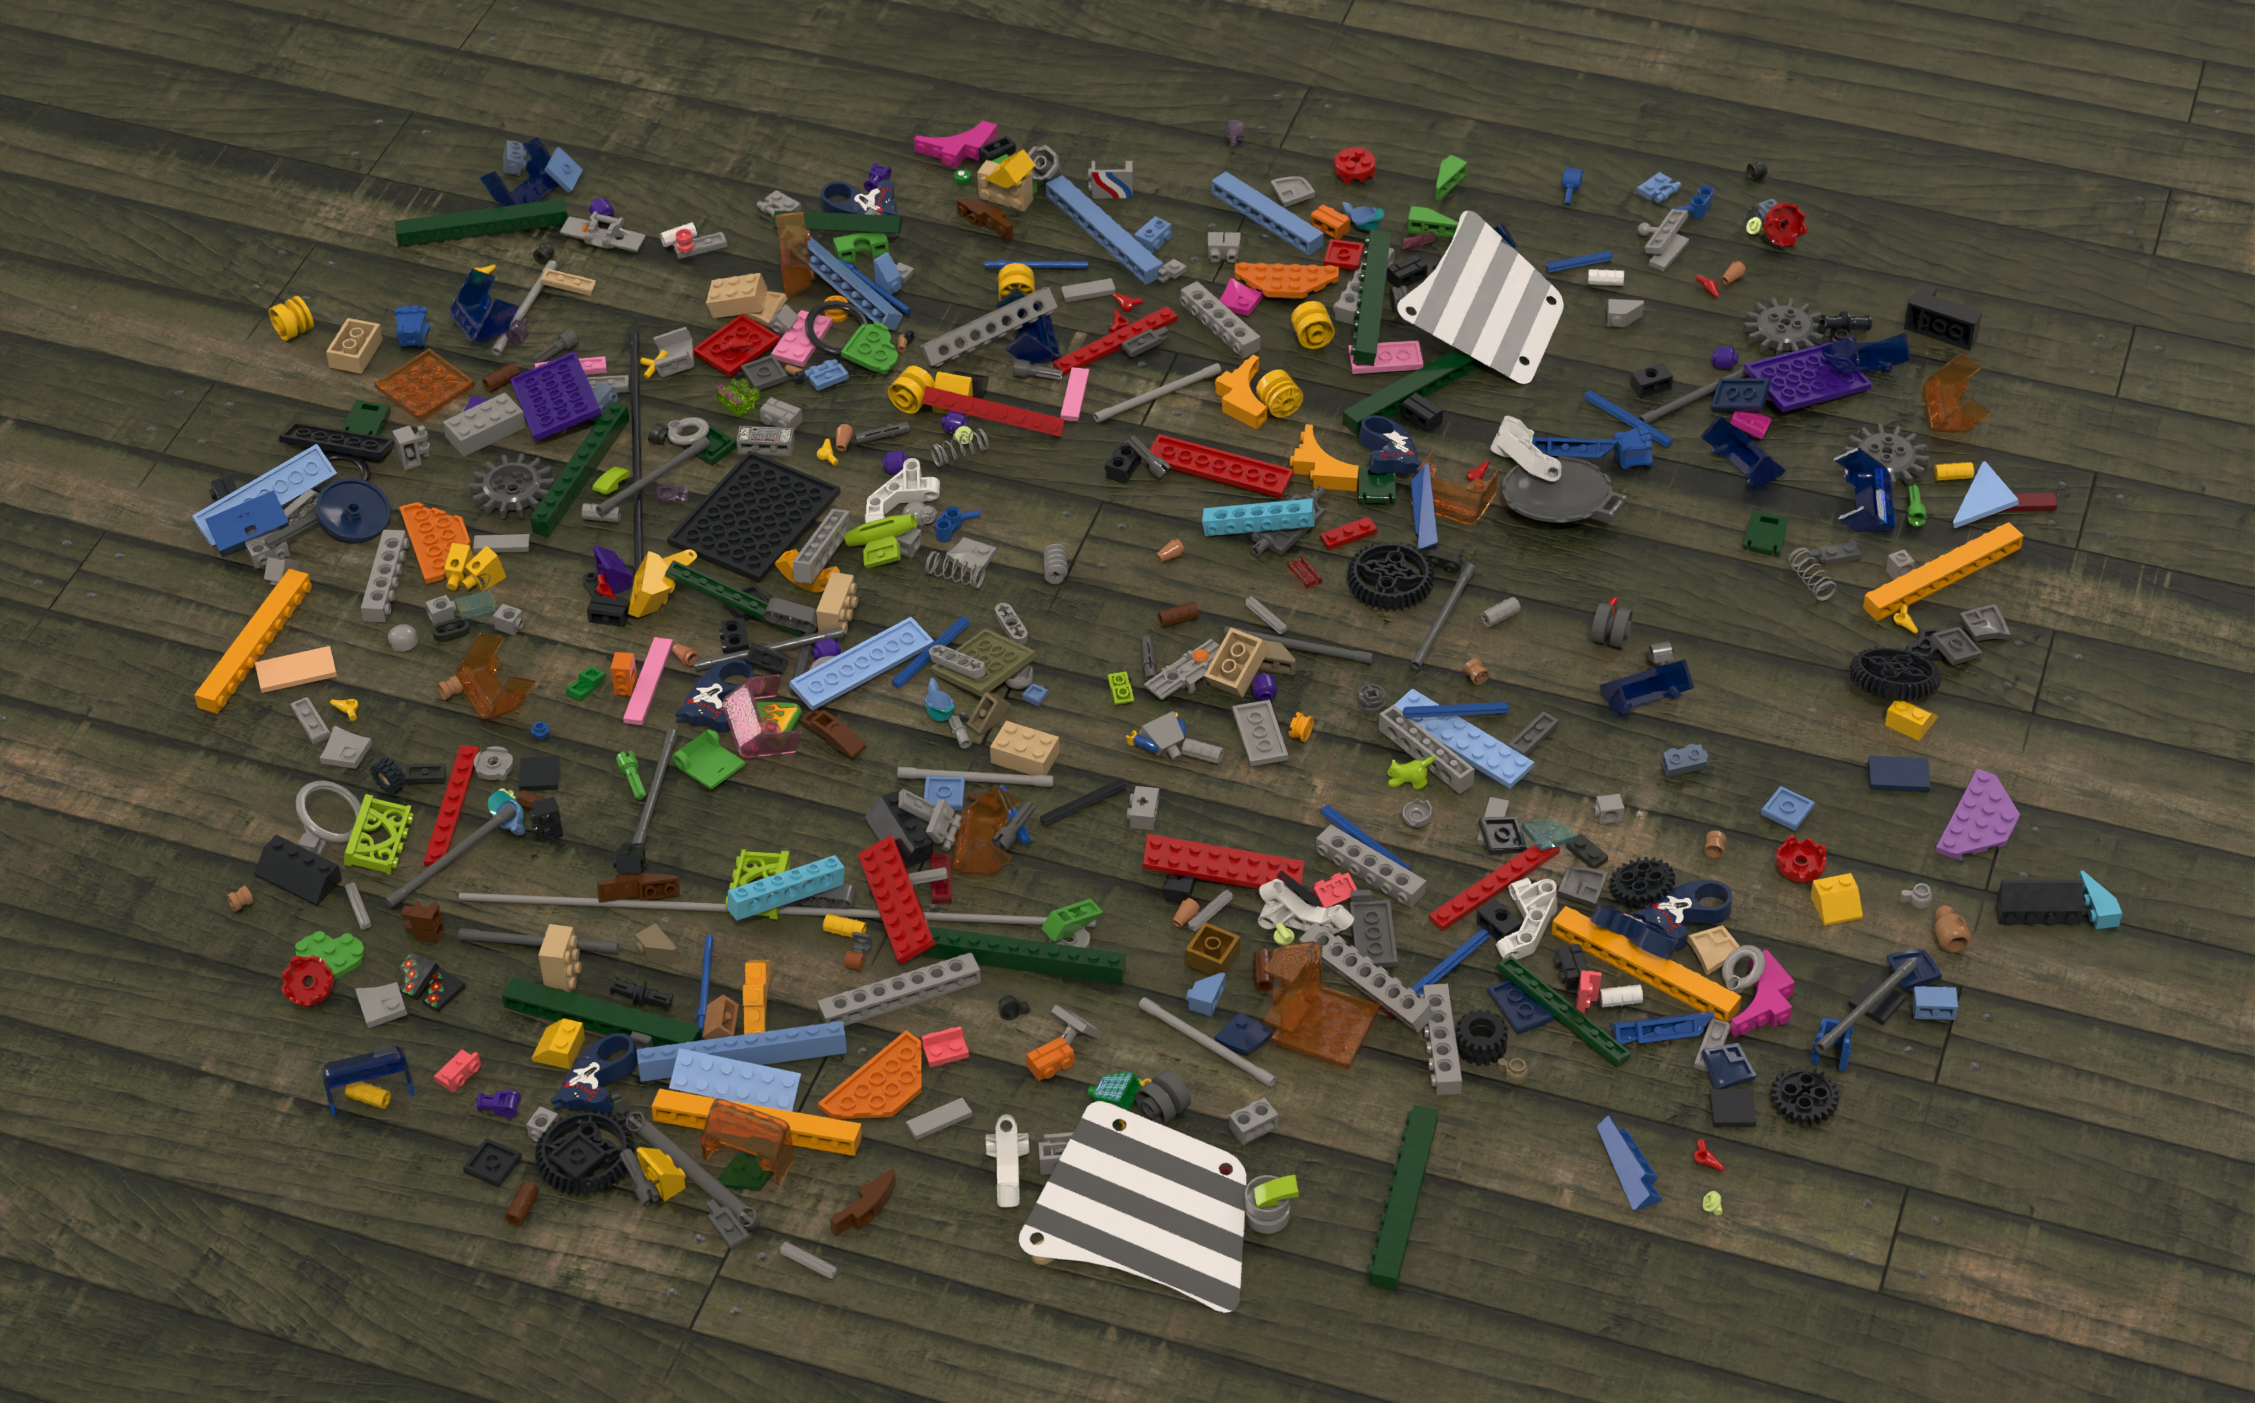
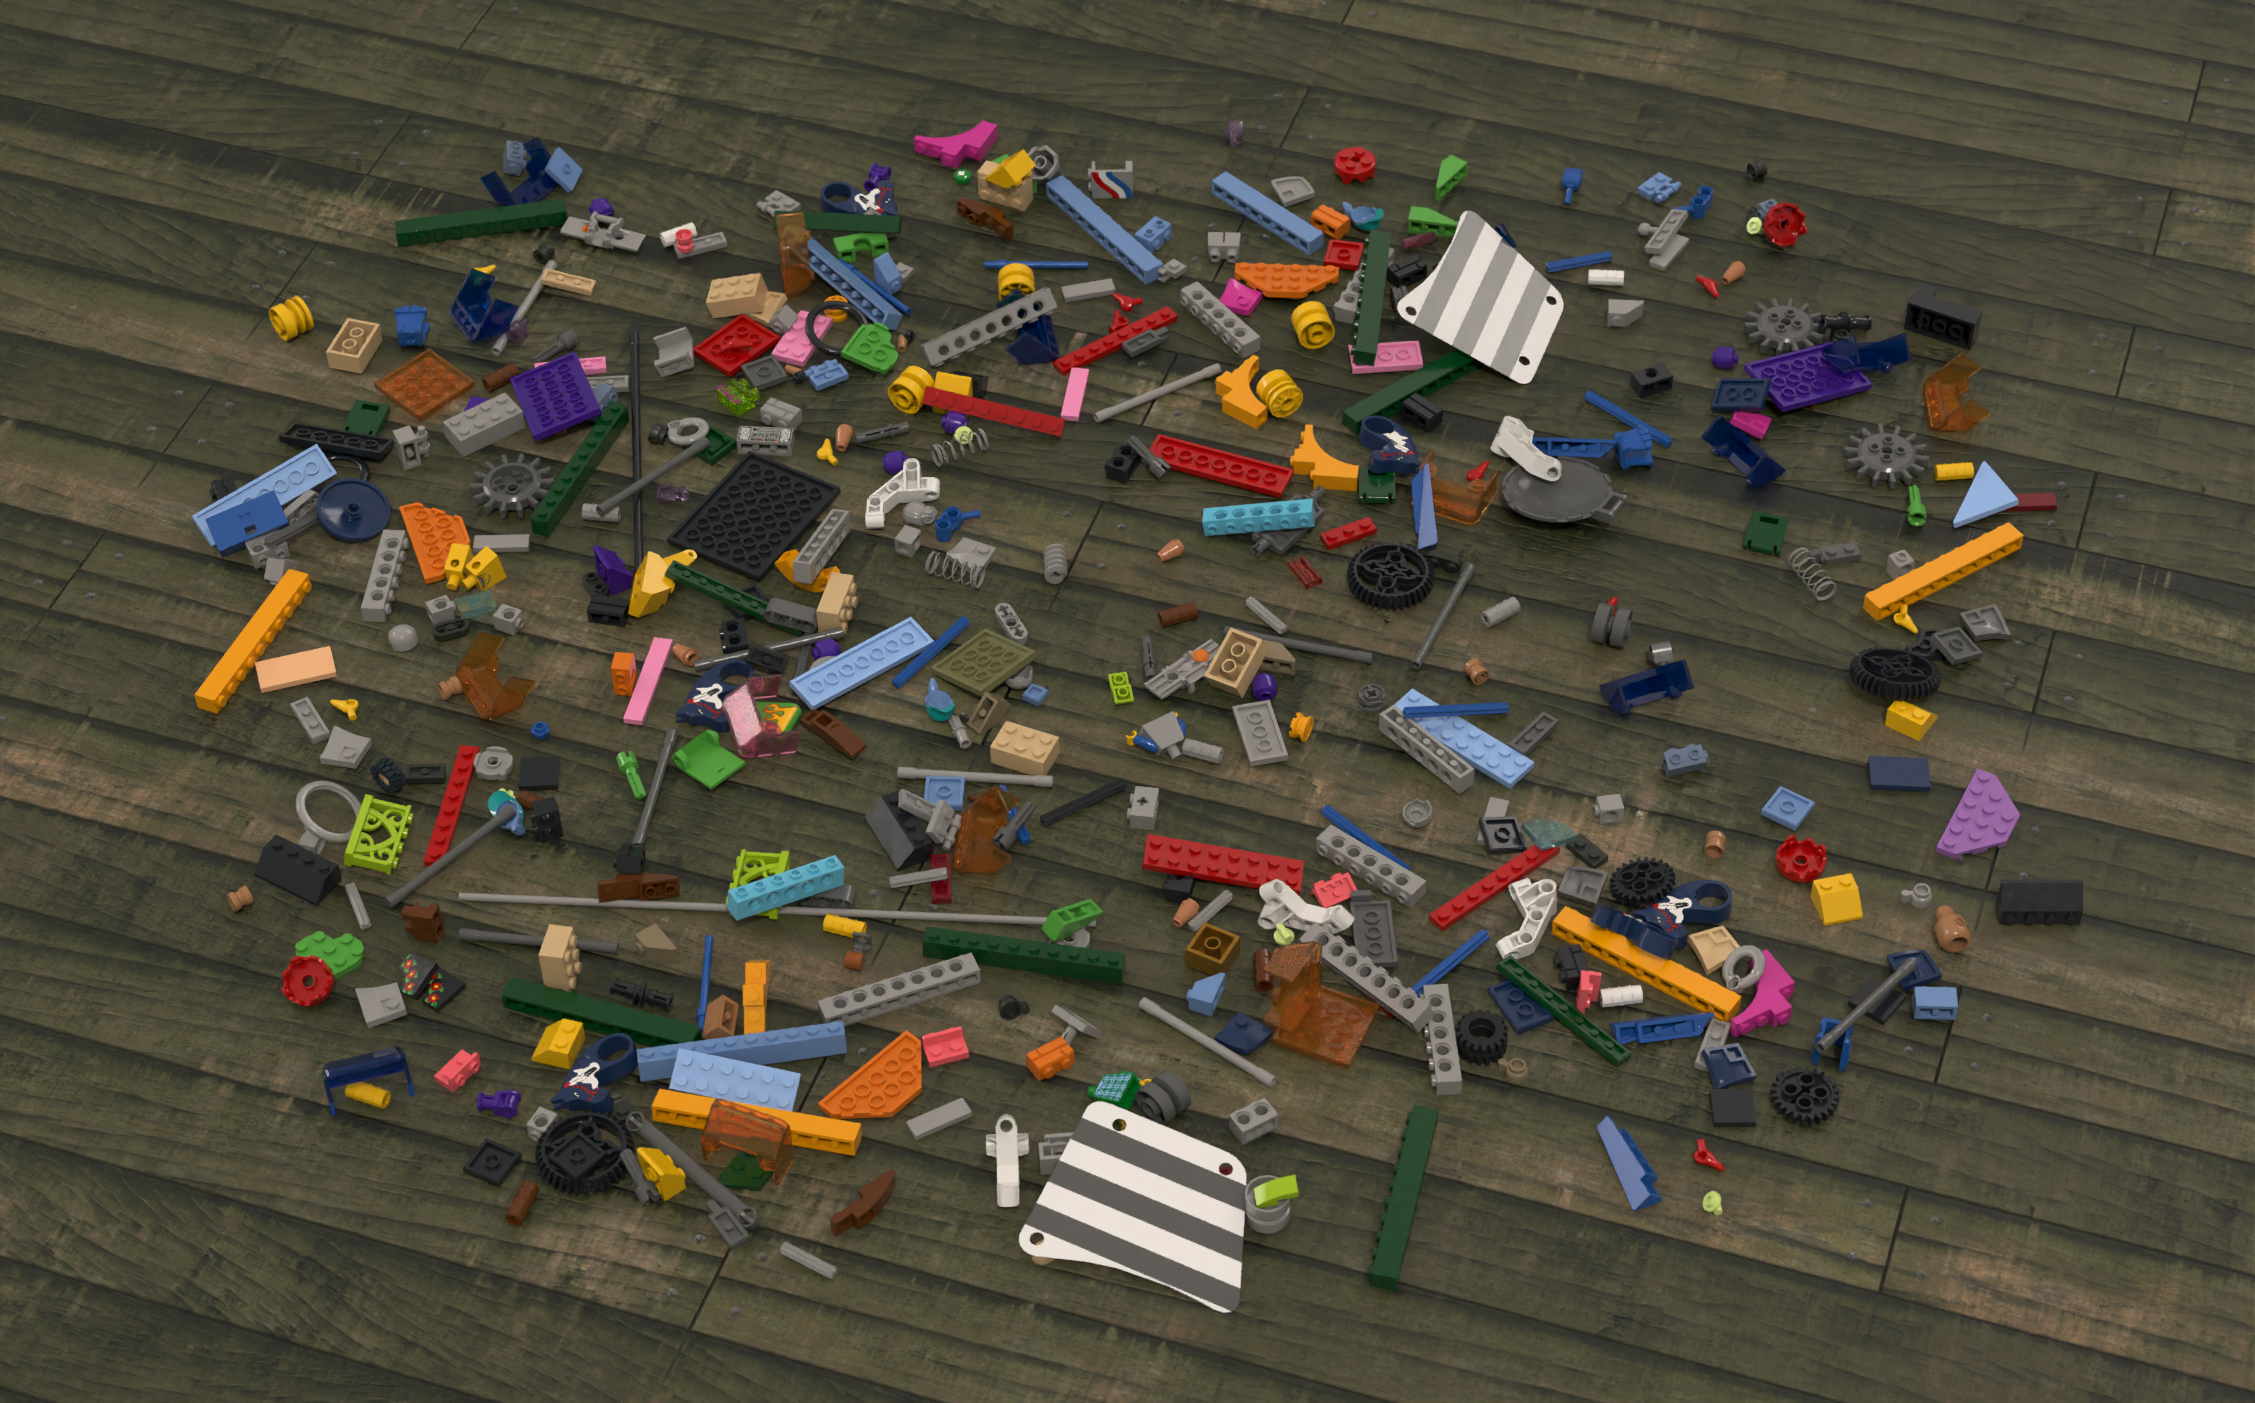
(586, 683): green slope -> none
(603, 588): red animal -> none
(609, 480): lime slope -> none
(641, 1041): dark grey tile -> none
(648, 362): yellow piece -> none
(881, 538): lime plate -> none
(896, 899): red plate -> none
(972, 667): light grey beam -> none
(997, 149): black brick -> none
(1023, 369): dark grey piece -> none
(1298, 888): black tile -> none
(1412, 772): lime animal -> none
(1498, 920): black brick -> none
(1655, 414): dark grey piece -> none
(1872, 492): clear blue windscreen -> none
(2101, 905): medium azure slope -> none

